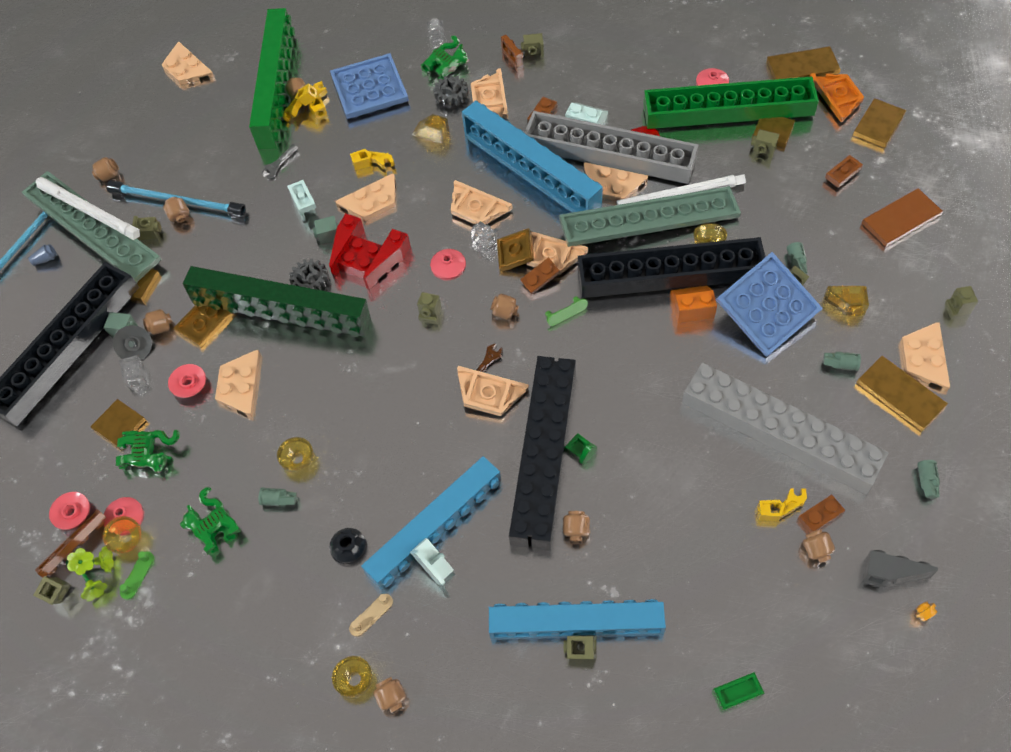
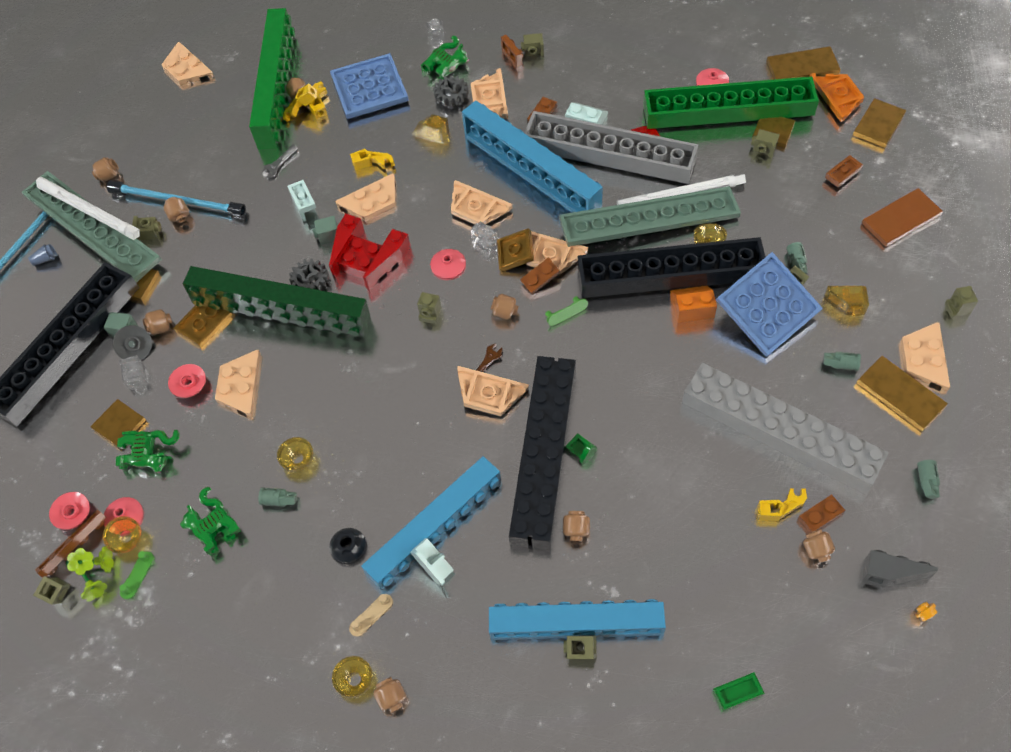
(616, 183): light nougat wing -> none

